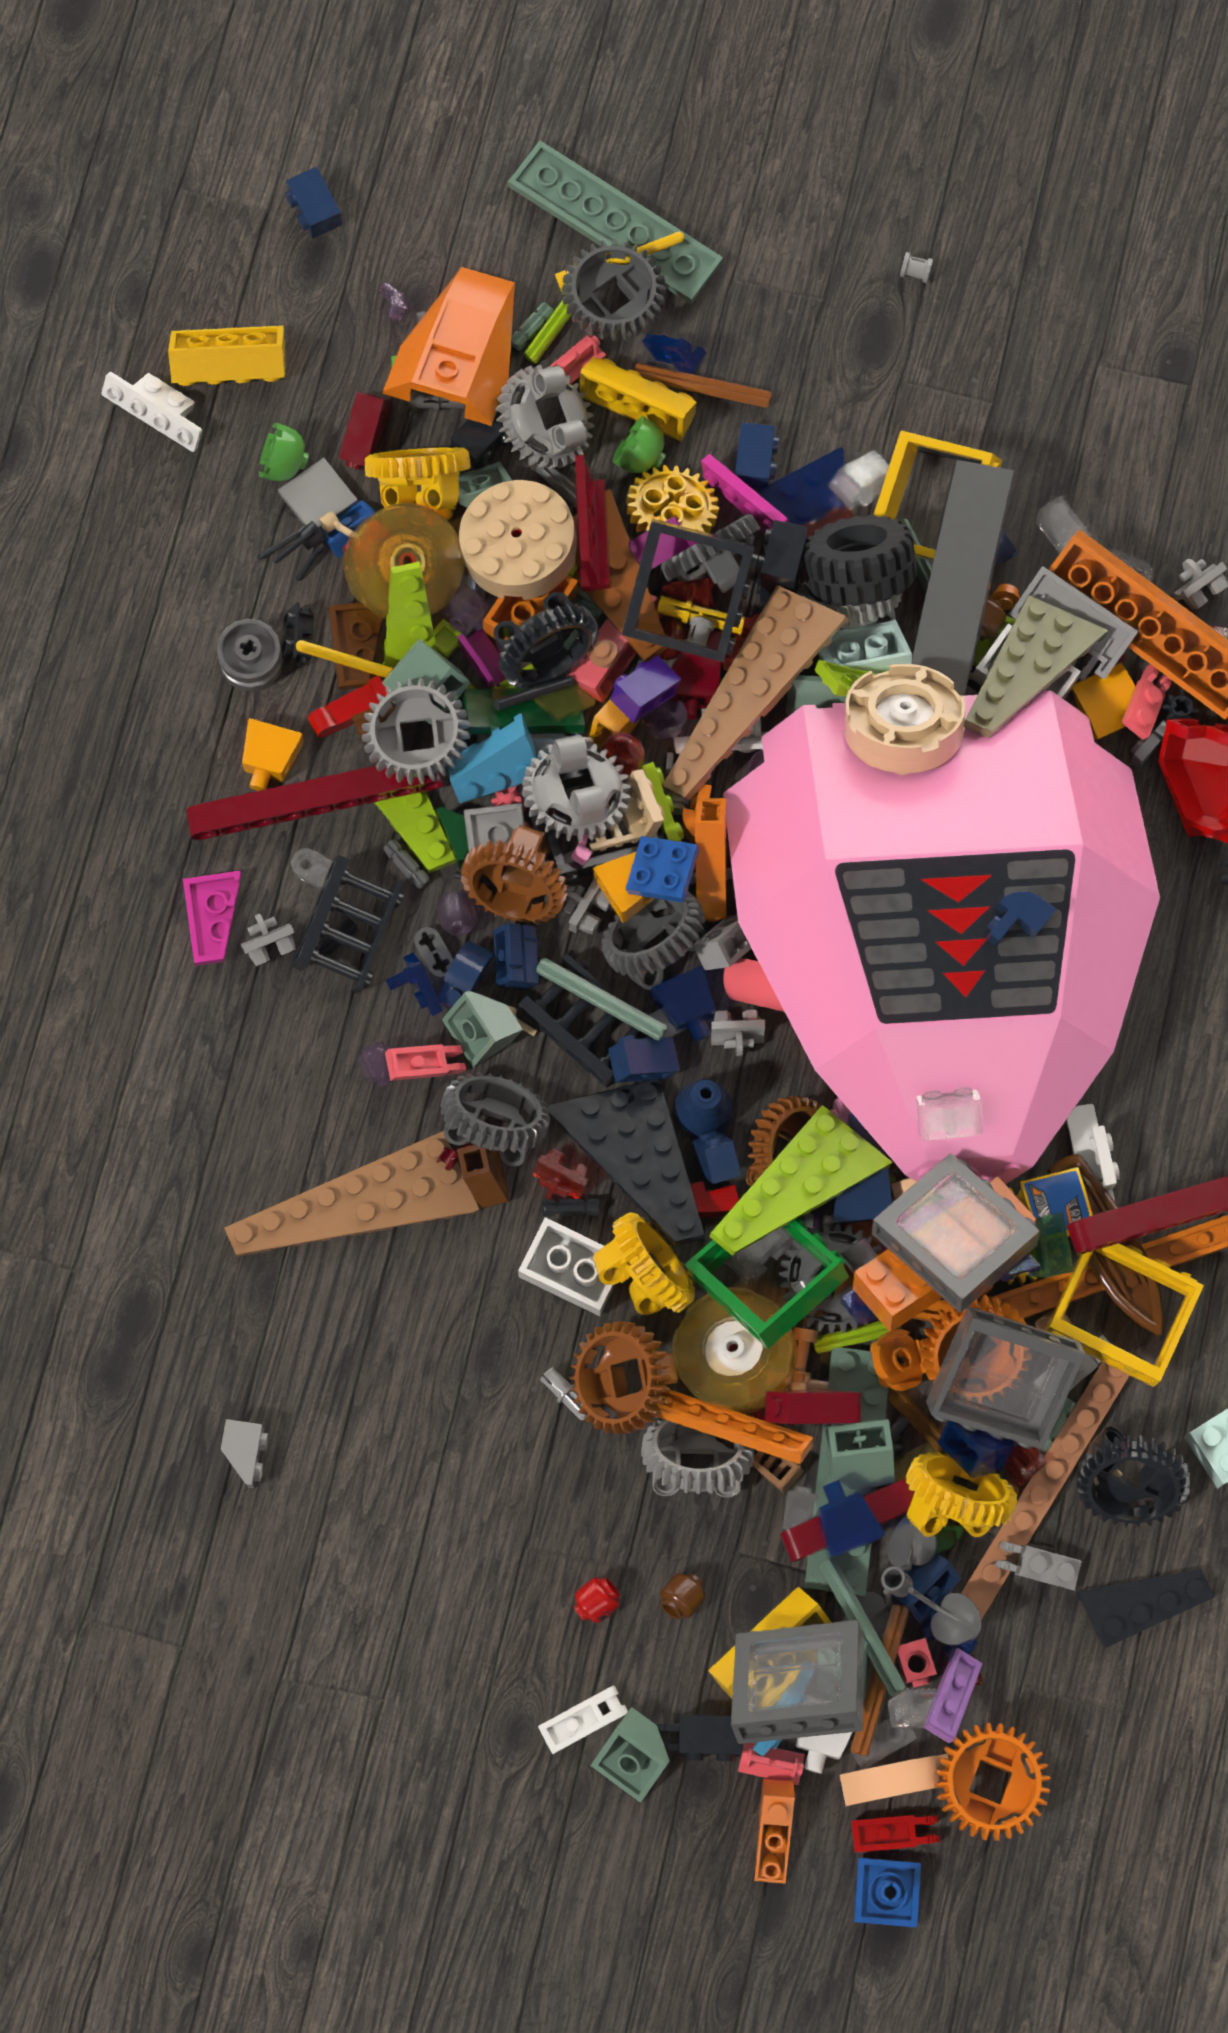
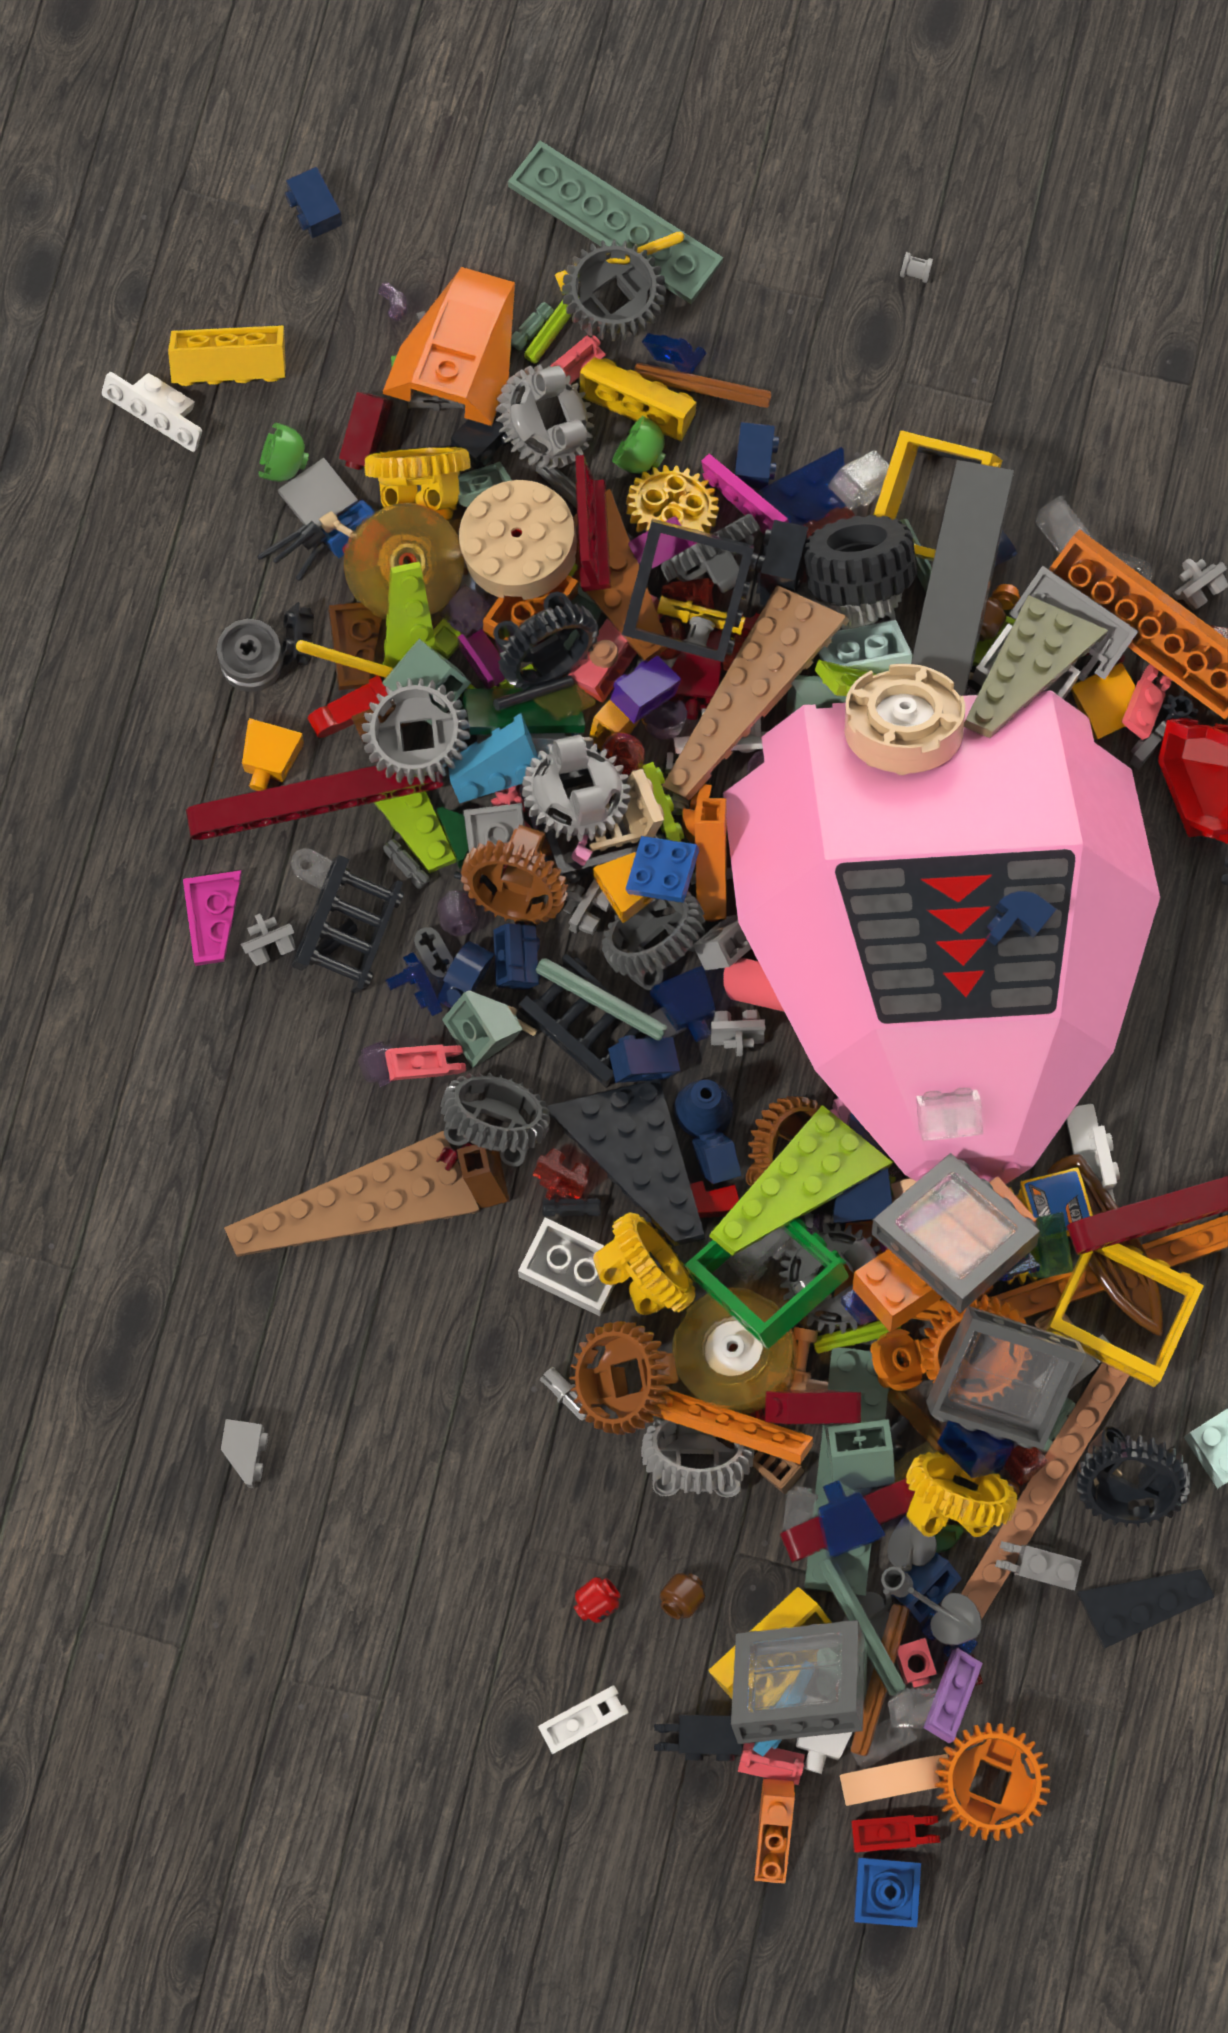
(633, 1755): sand green slope -> none

